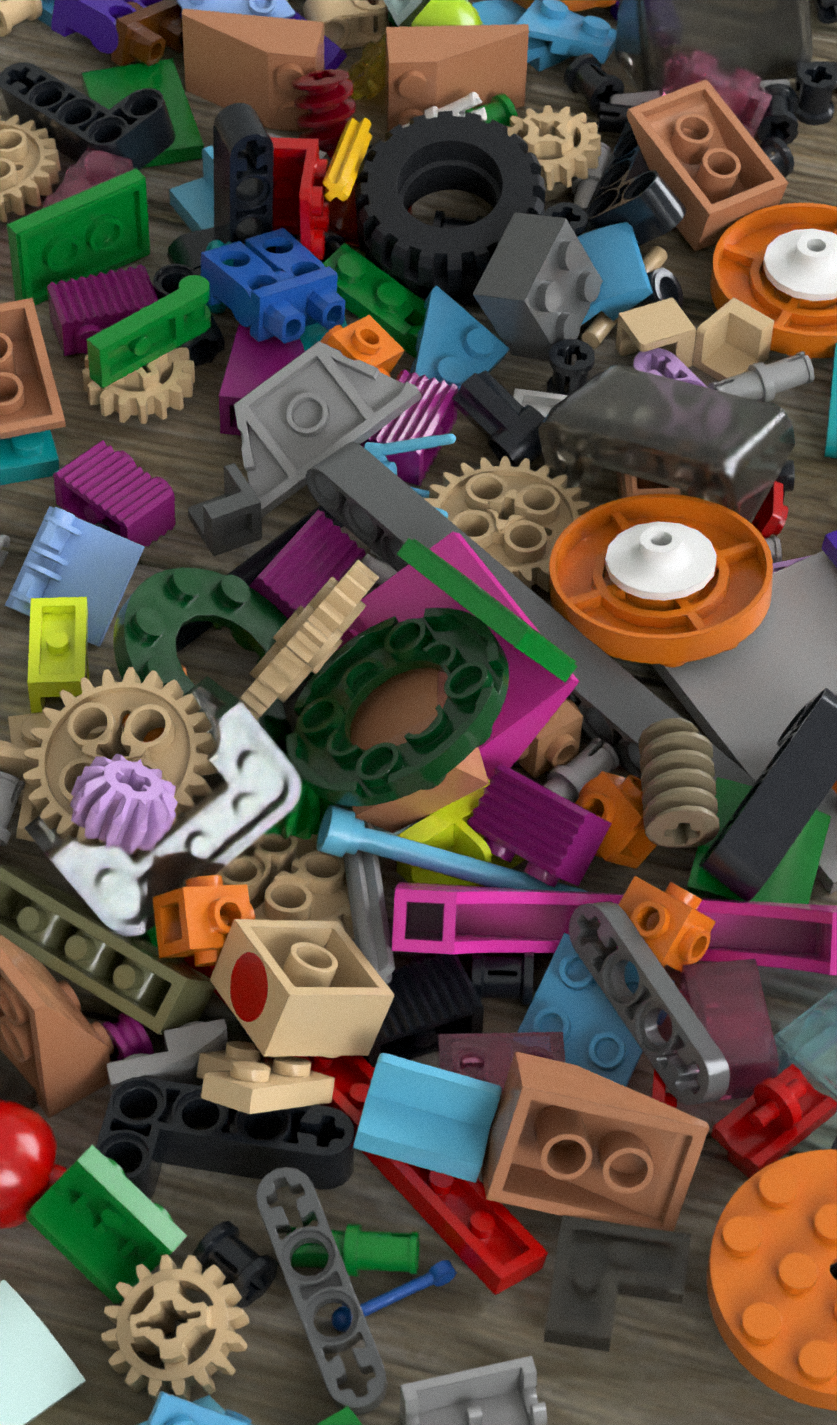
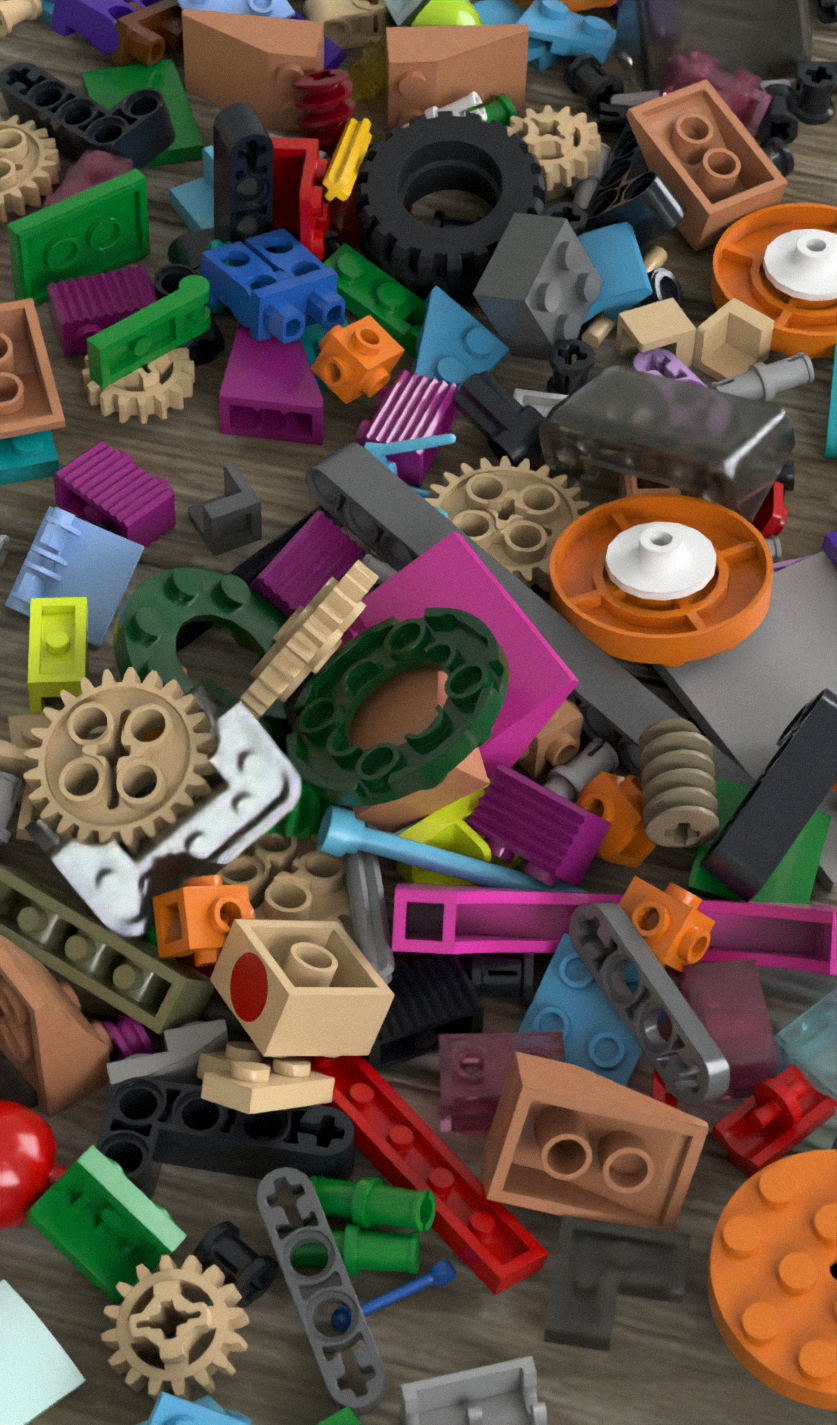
(123, 803): lavender gear -> none
(309, 414): light grey wing -> none
(375, 1204): none -> green pin
(427, 1117): medium azure panel -> none
(487, 609): green tile -> none

